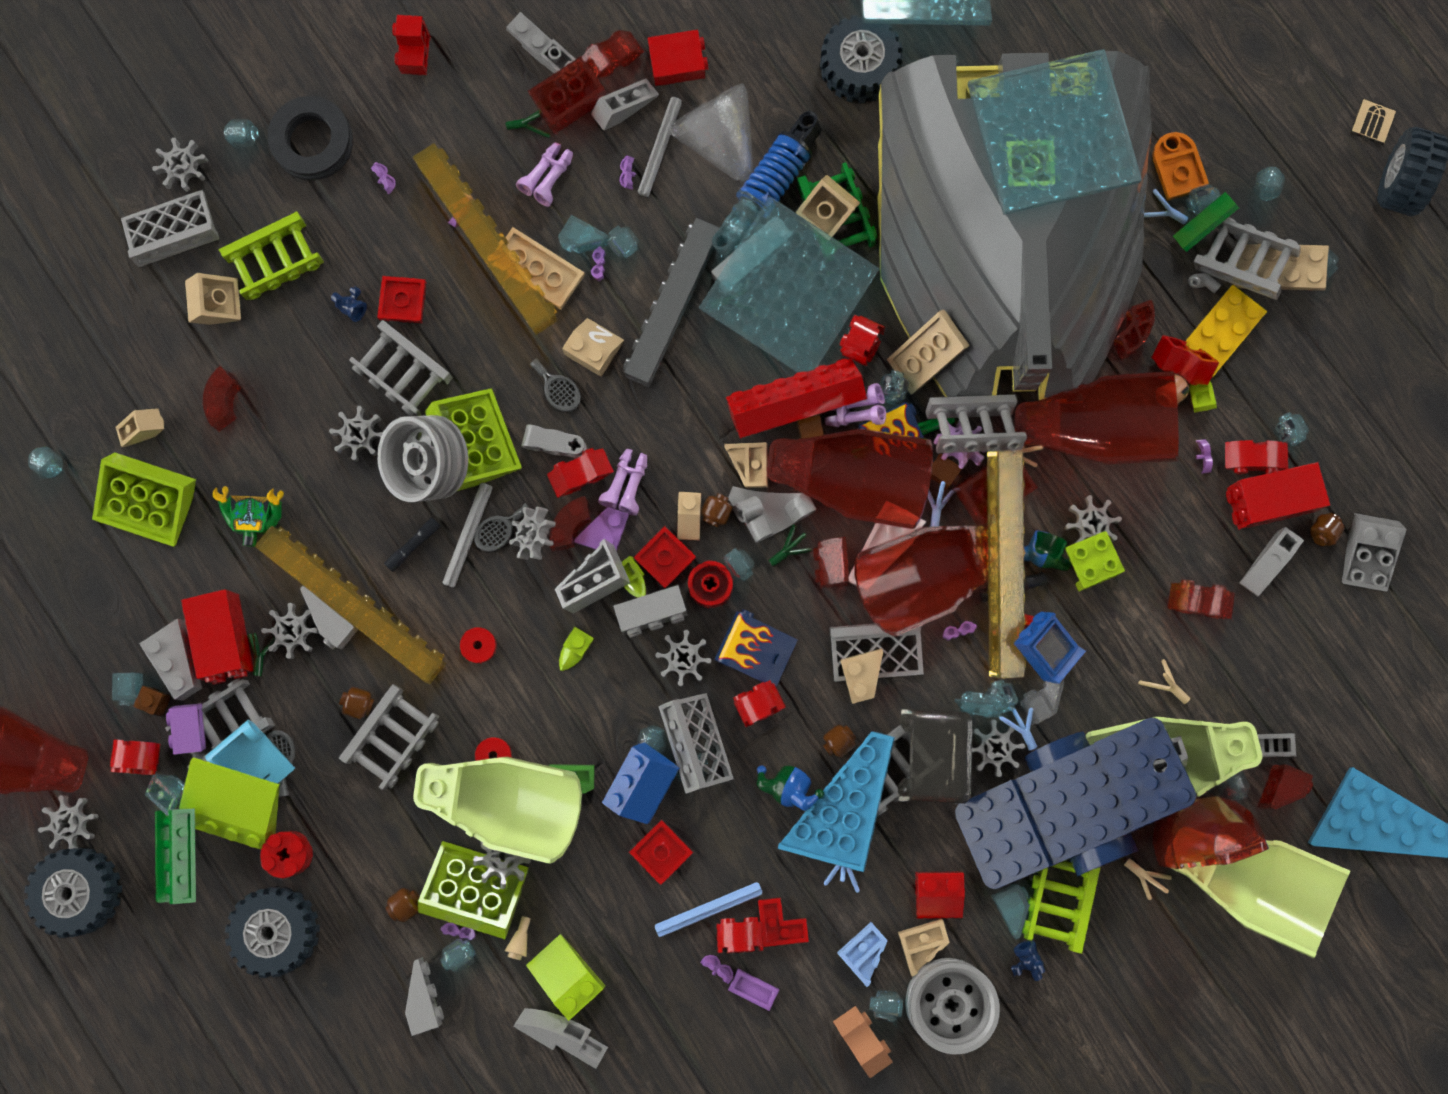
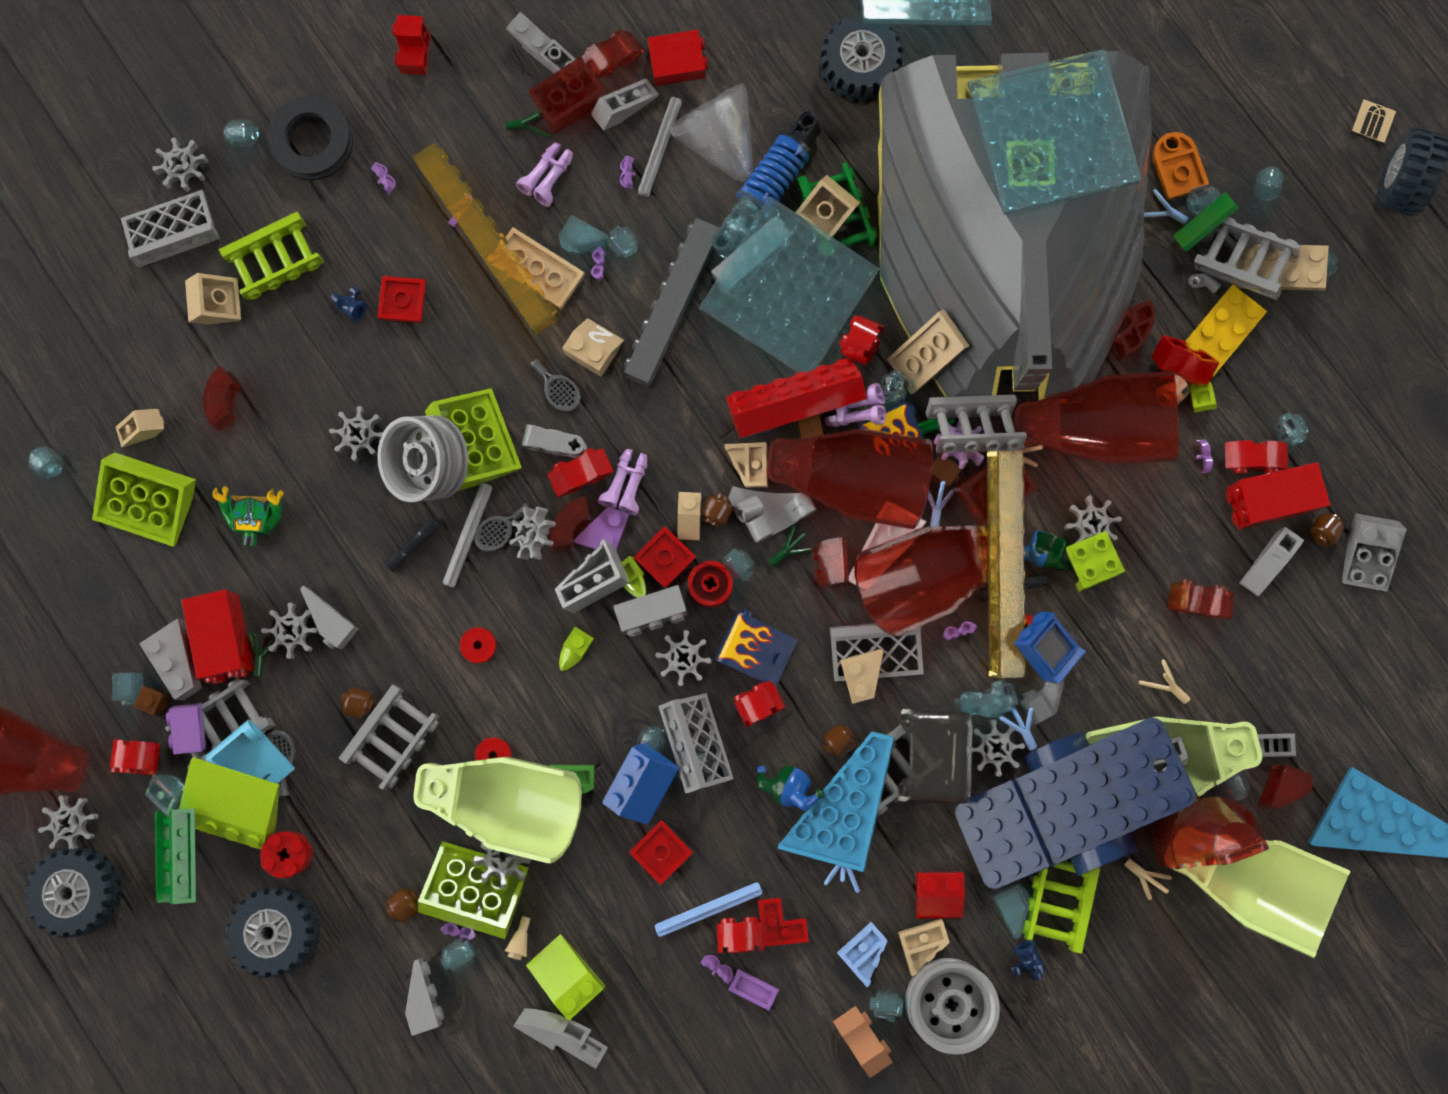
(350, 604): clear yellow brick -> none
(403, 349): light grey fence -> none

